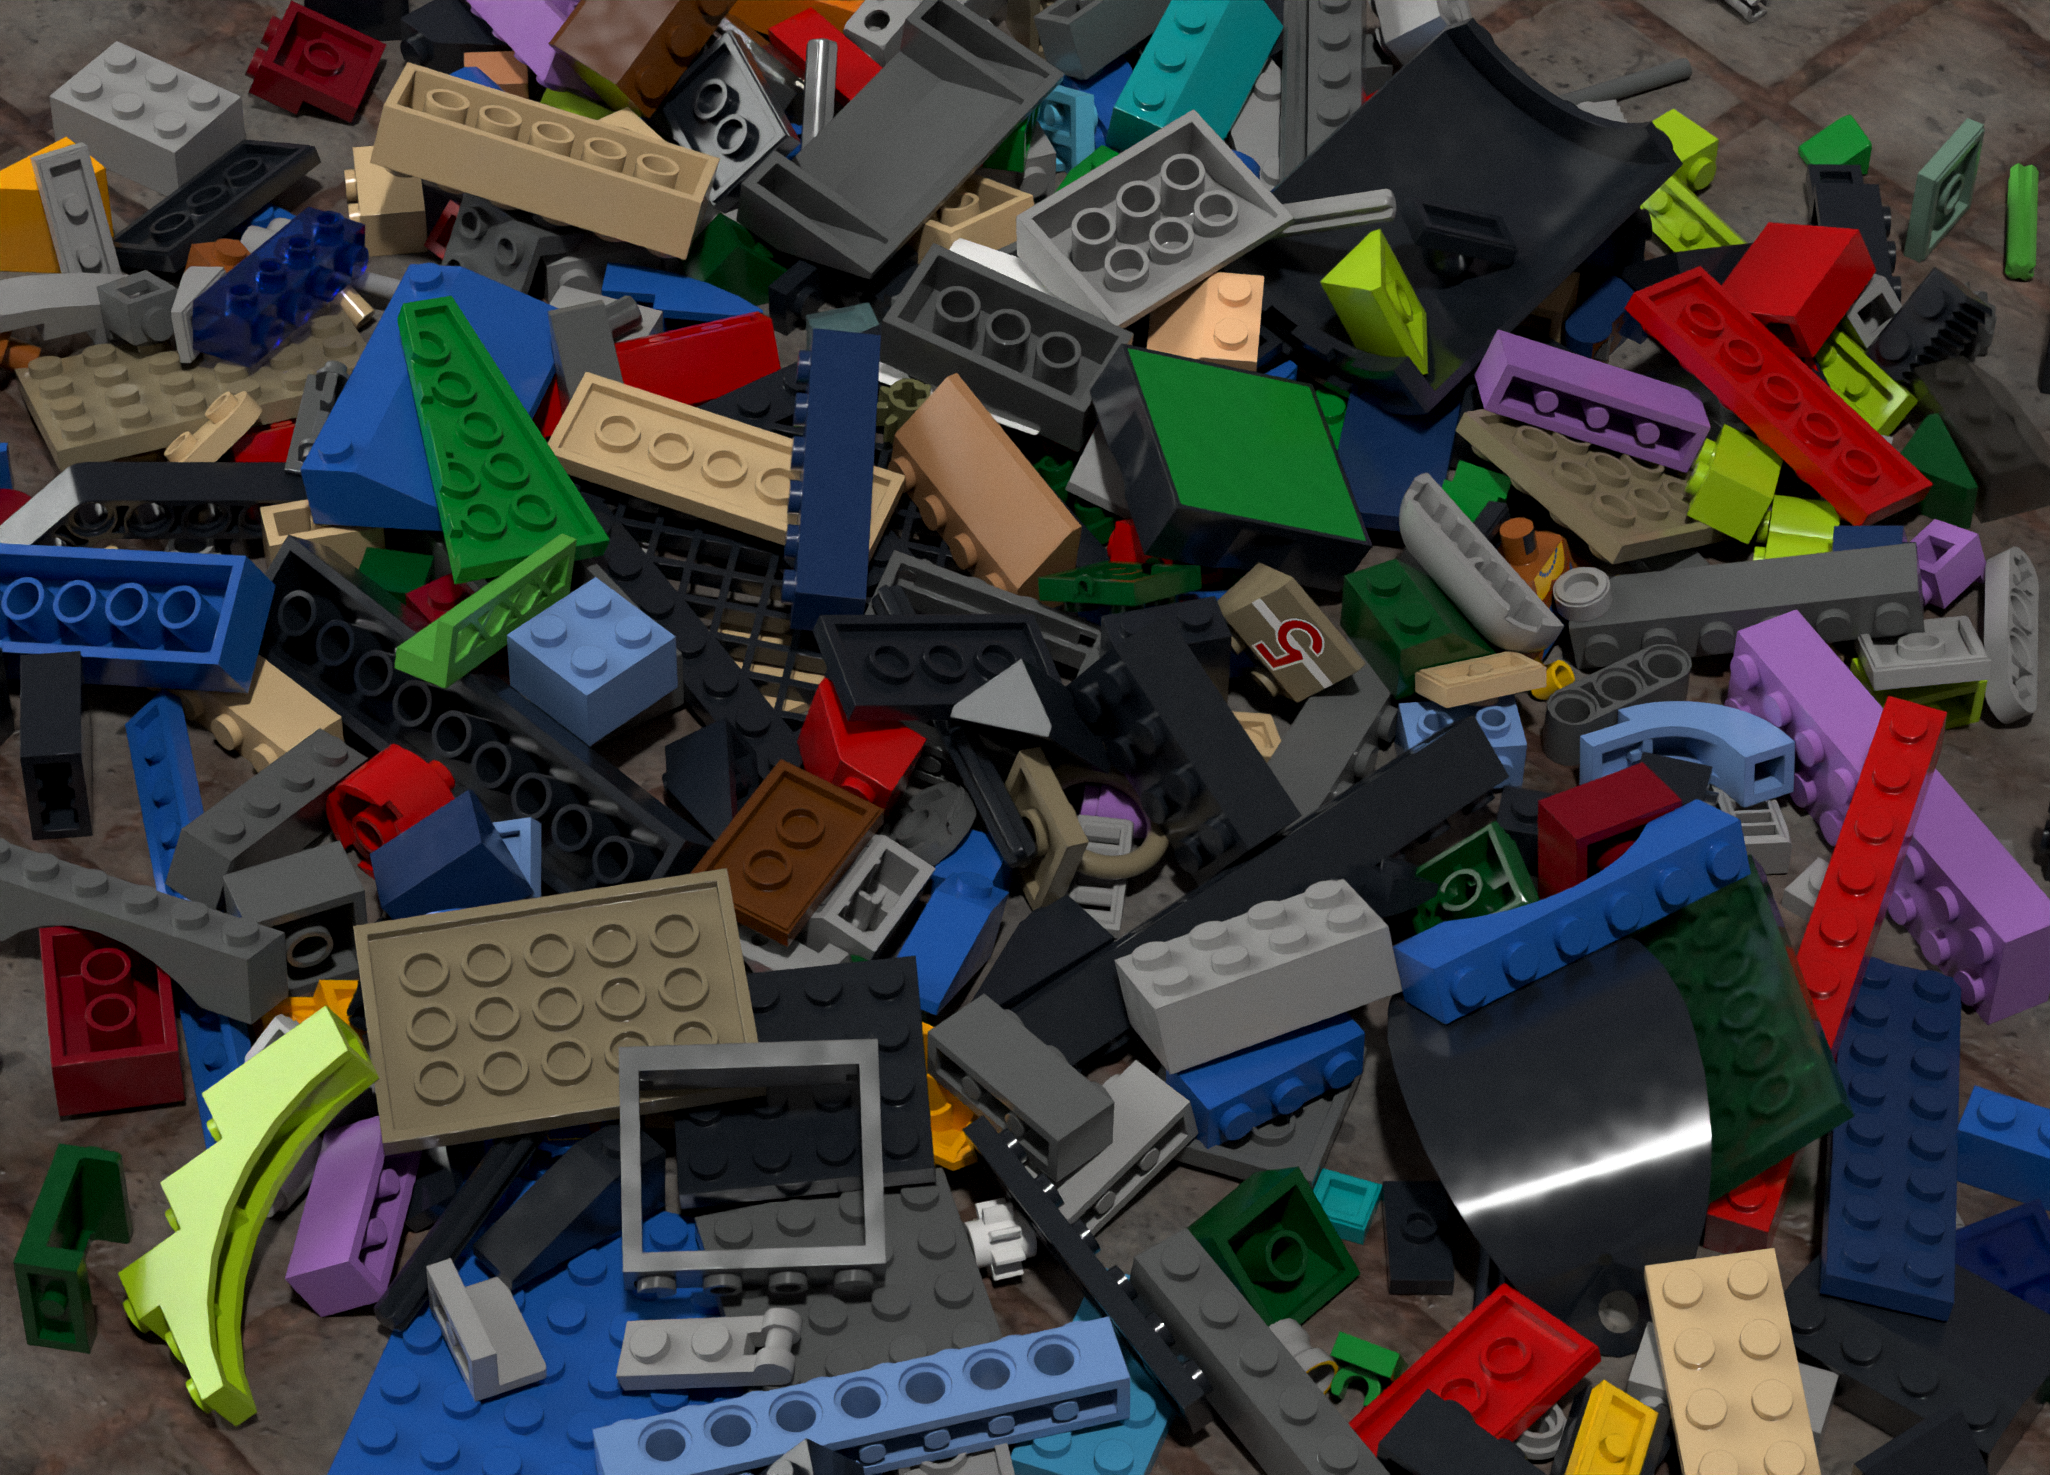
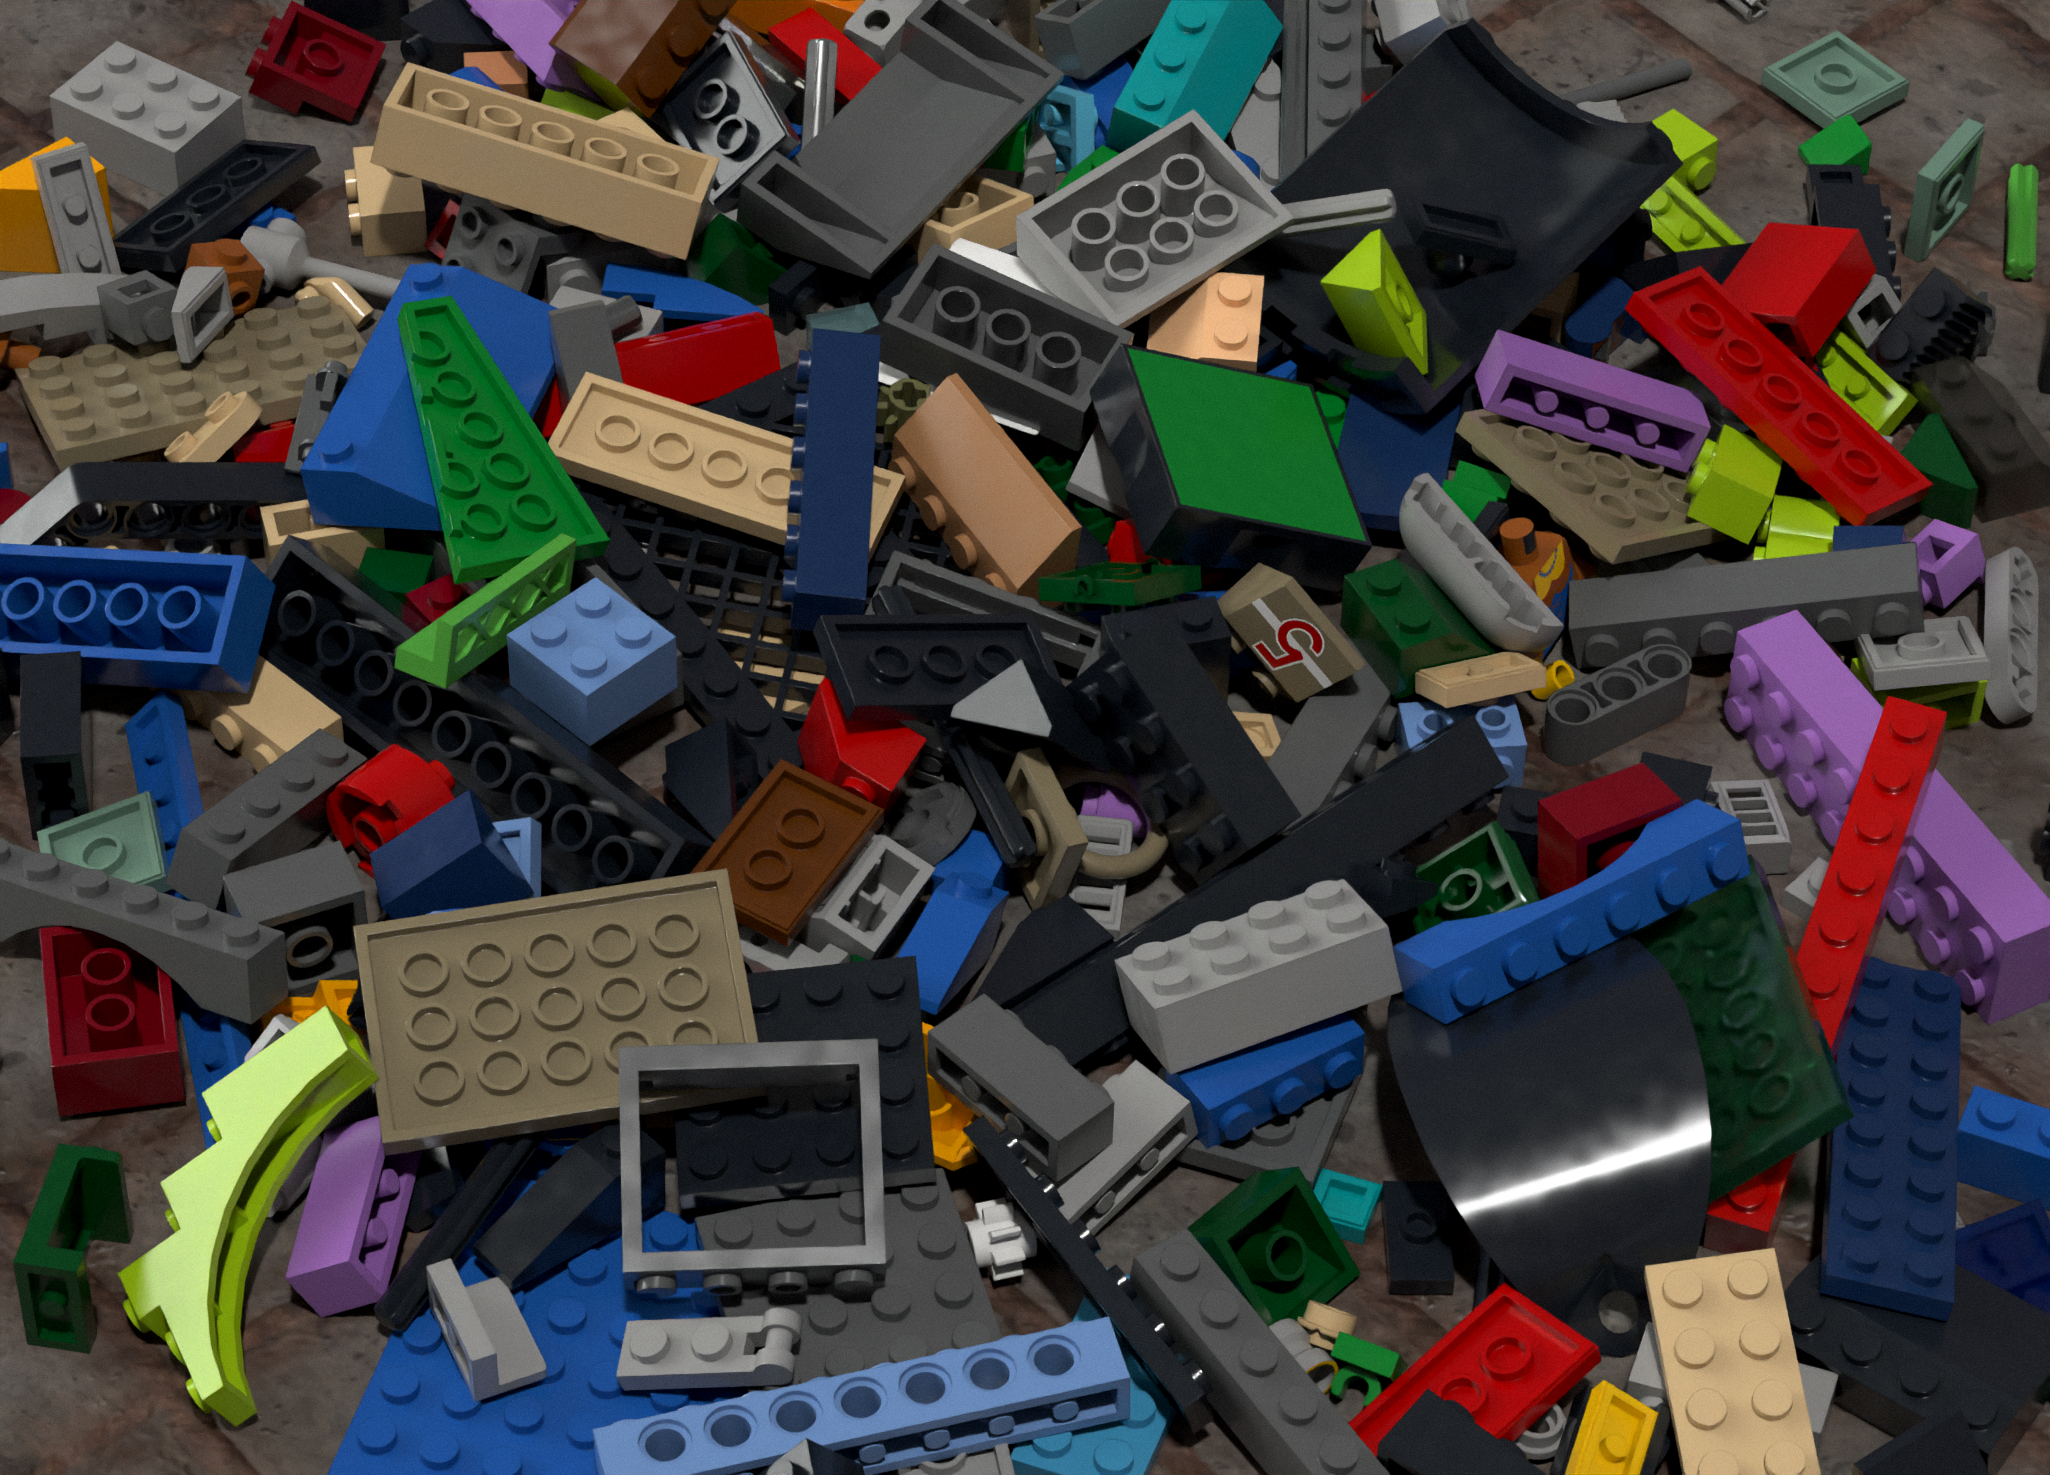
(117, 839): none -> sand green plate
(279, 286): clear blue brick -> none
(1325, 1322): none -> tan plate
(1582, 594): light grey tile -> none
(1747, 753): medium blue arch -> none
(1835, 80): none -> sand green plate

